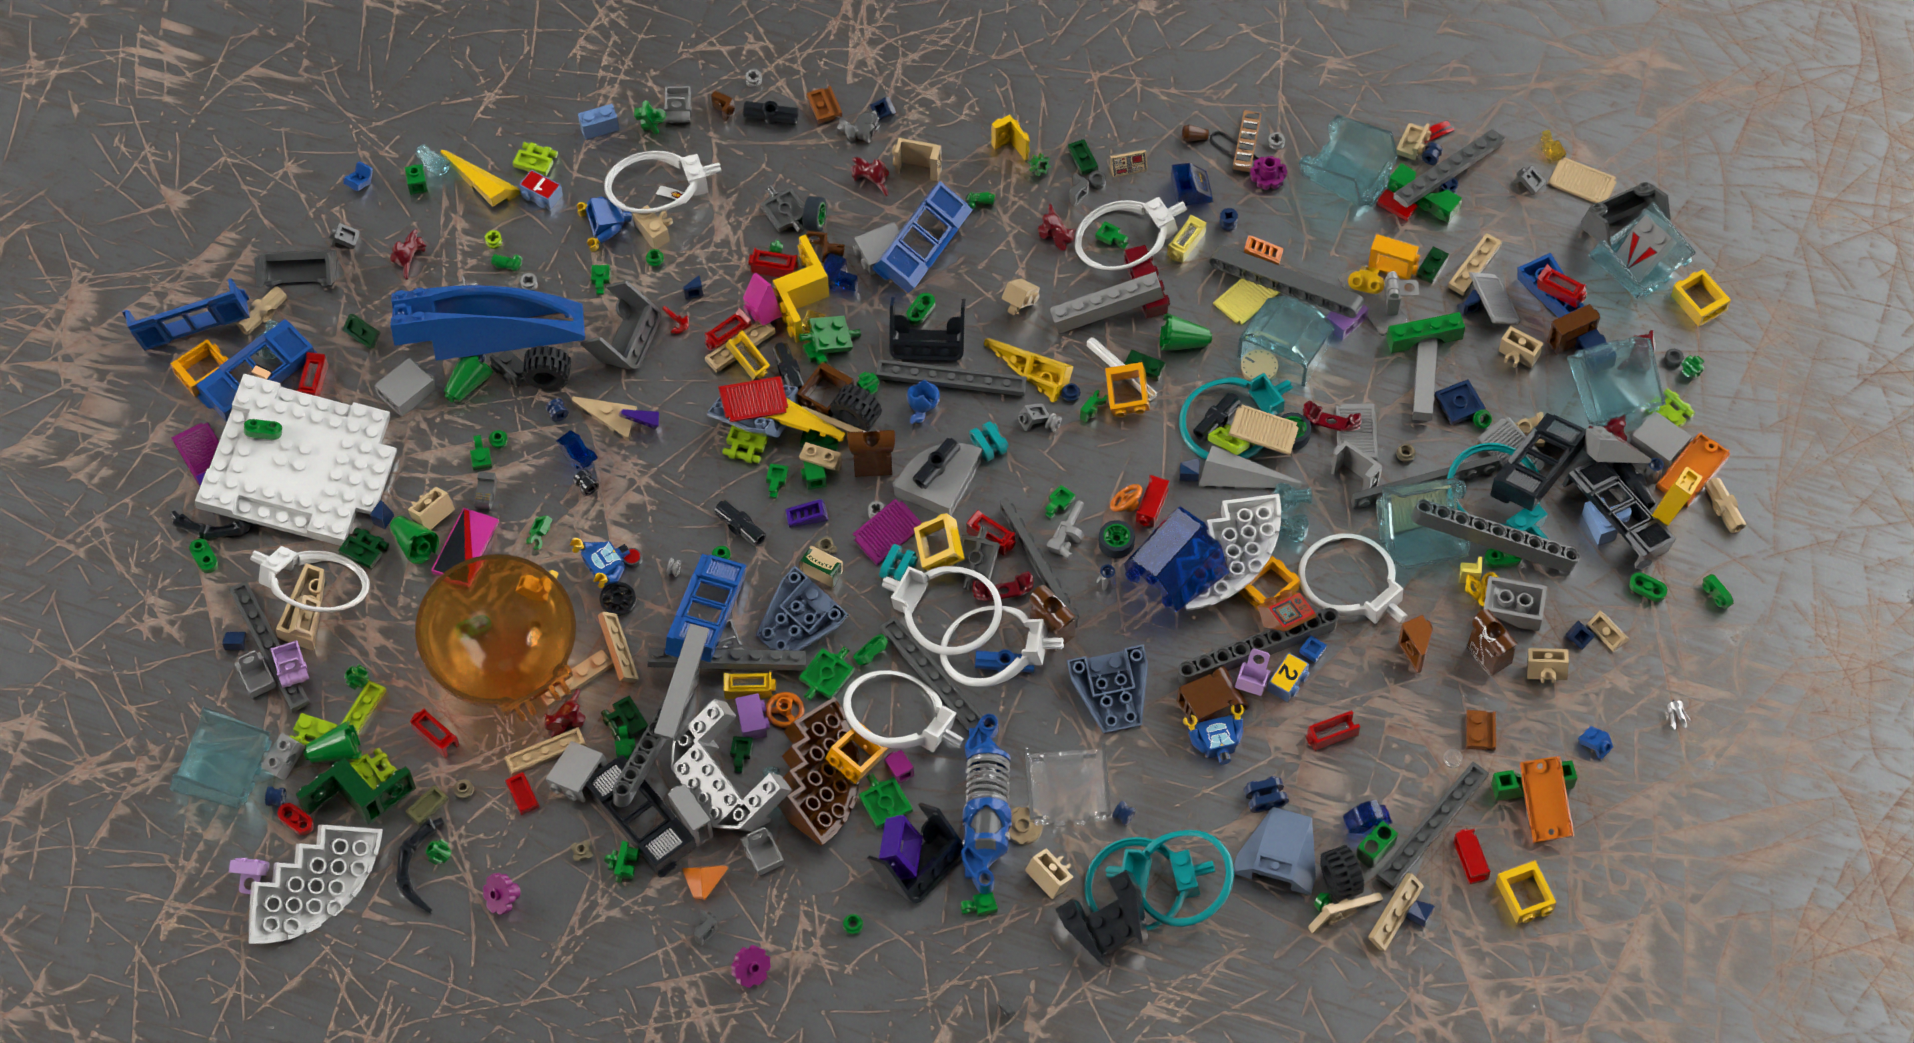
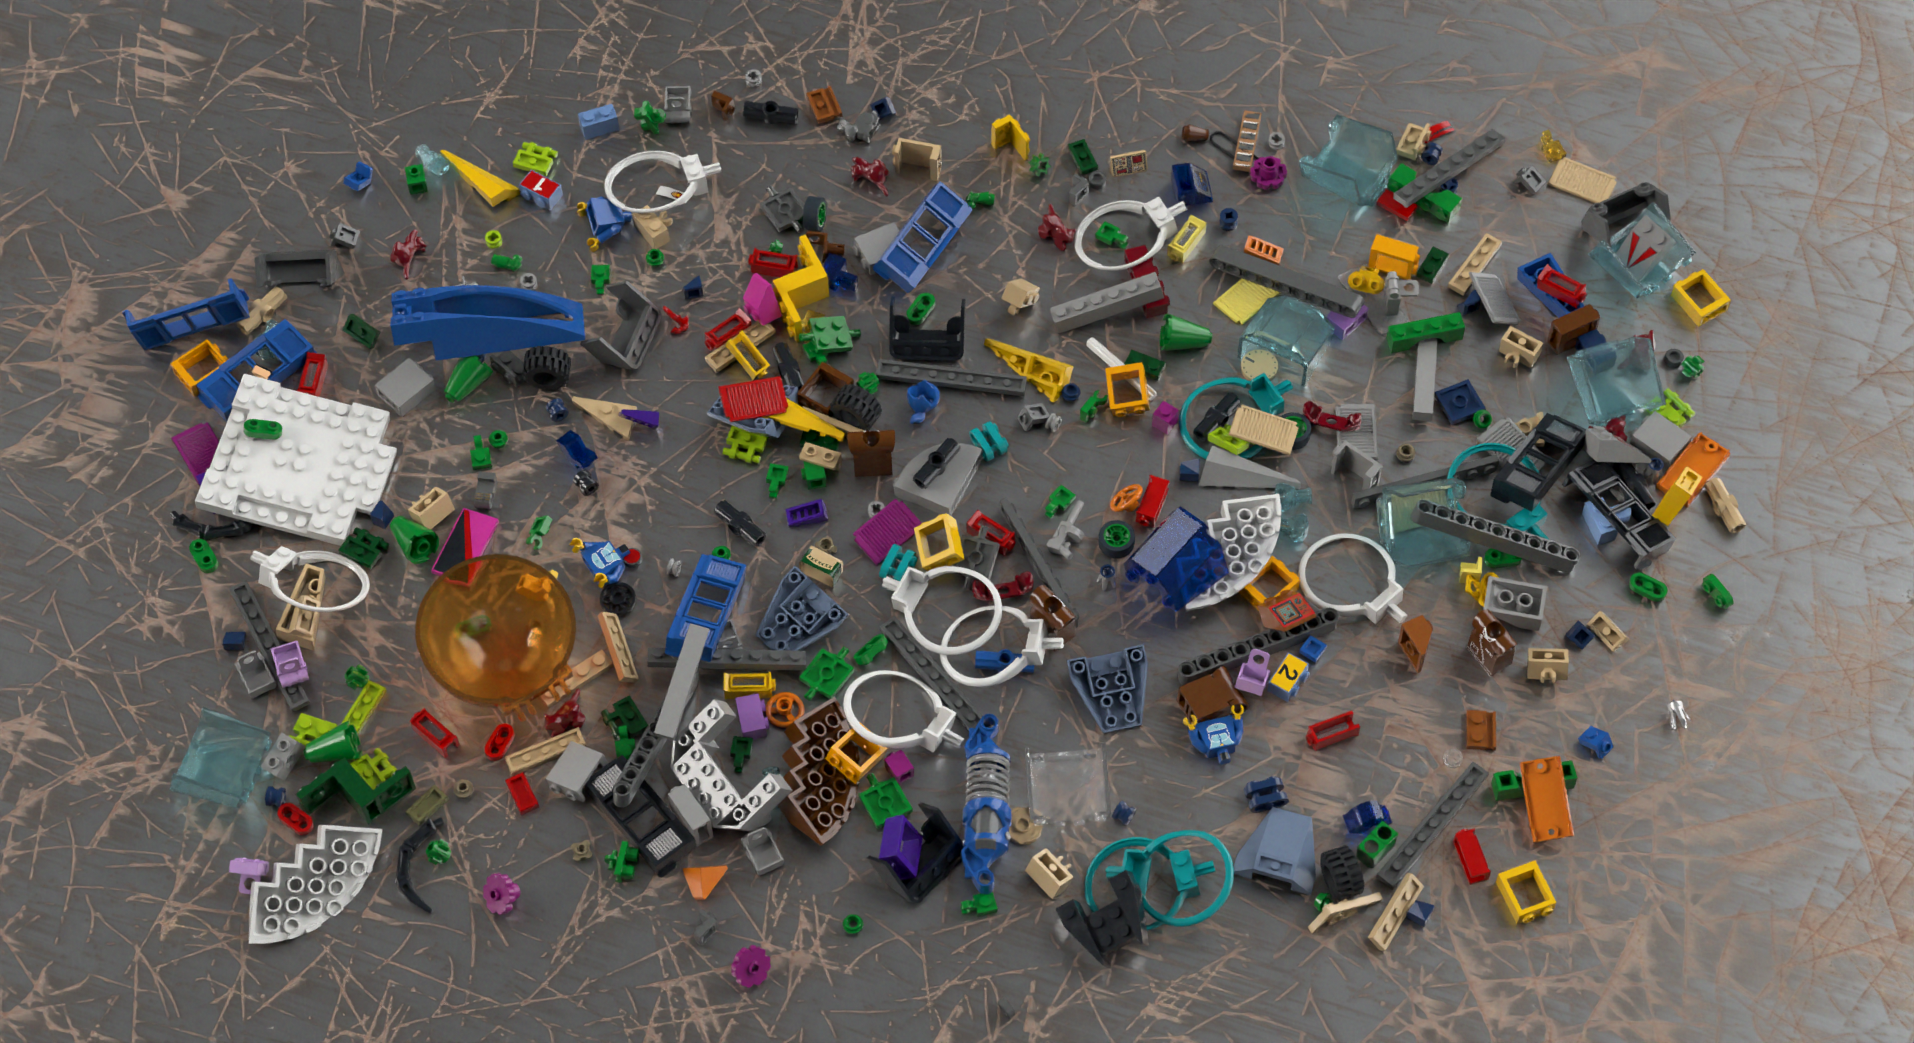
(497, 742): none -> red plate
(1165, 417): none -> magenta brick

